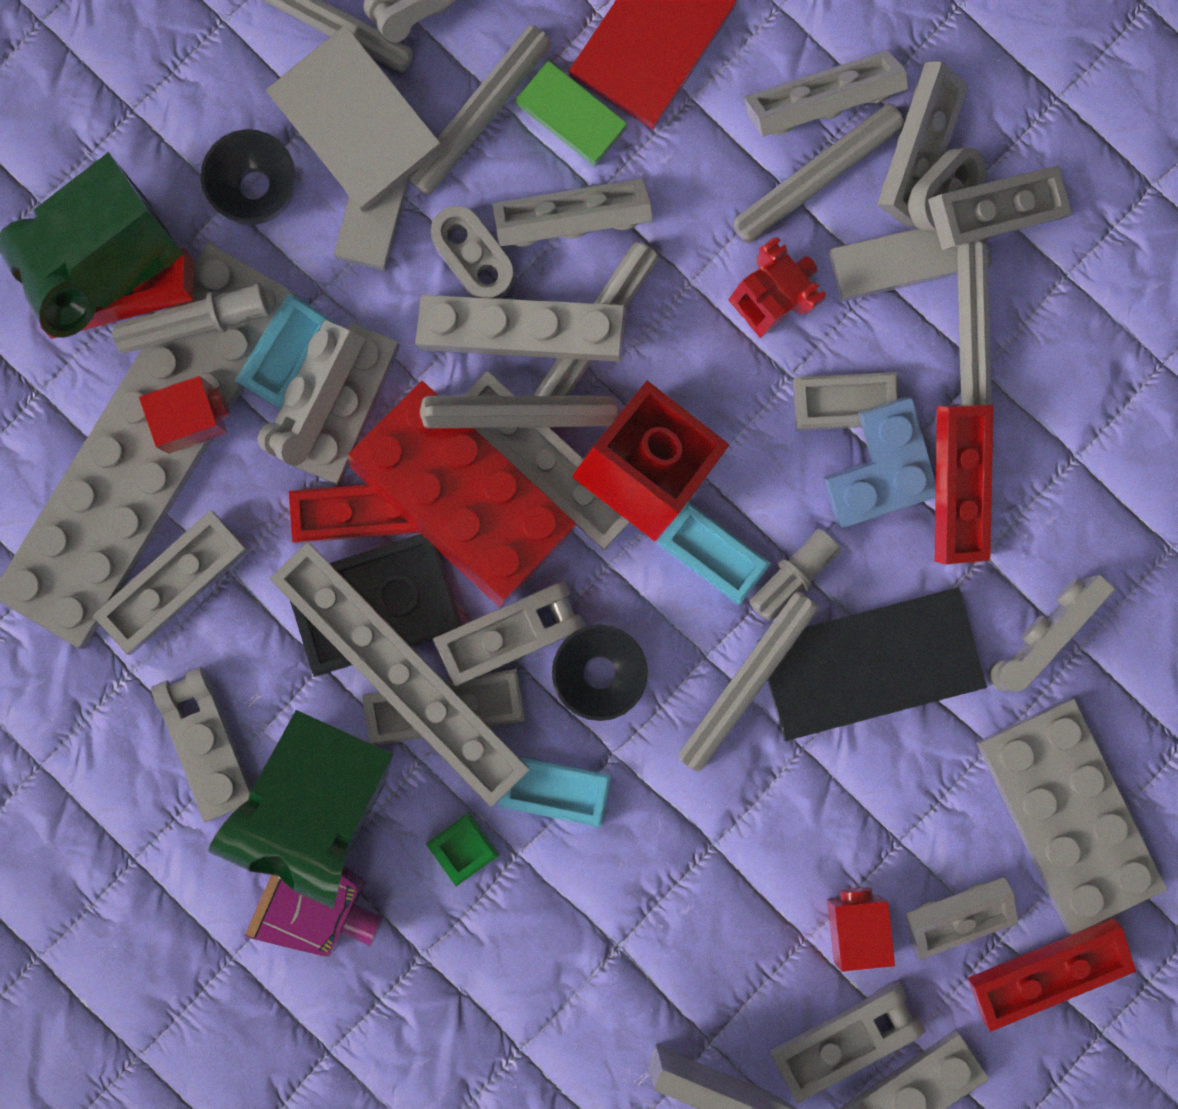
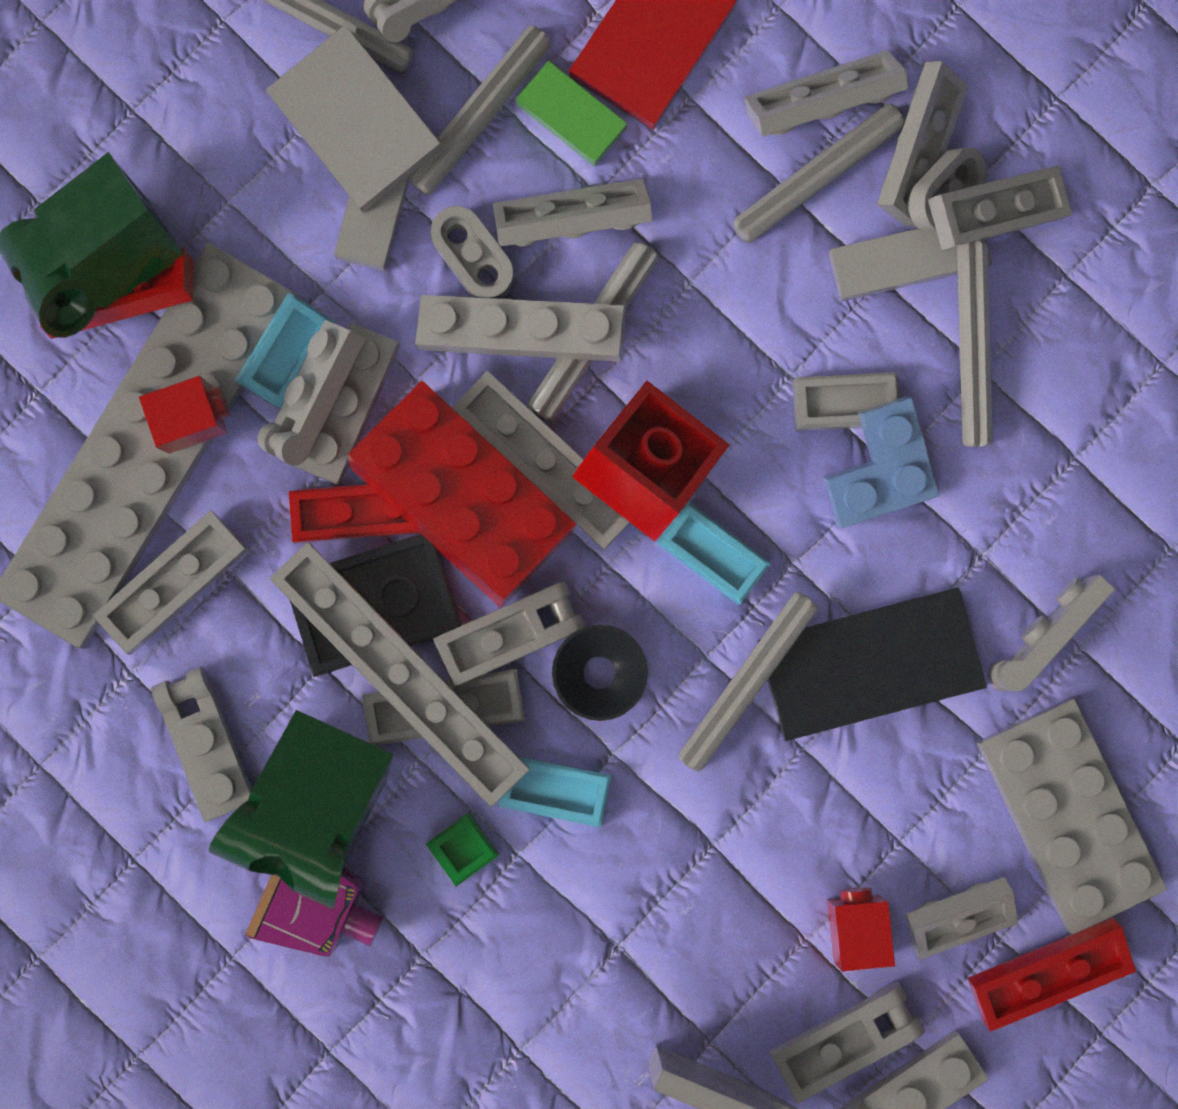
(191, 319): light grey axle -> none
(238, 156): black piece -> none
(517, 411): light grey axle -> none
(776, 289): red piece -> none
(795, 575): light grey axle -> none
(963, 483): red plate -> none

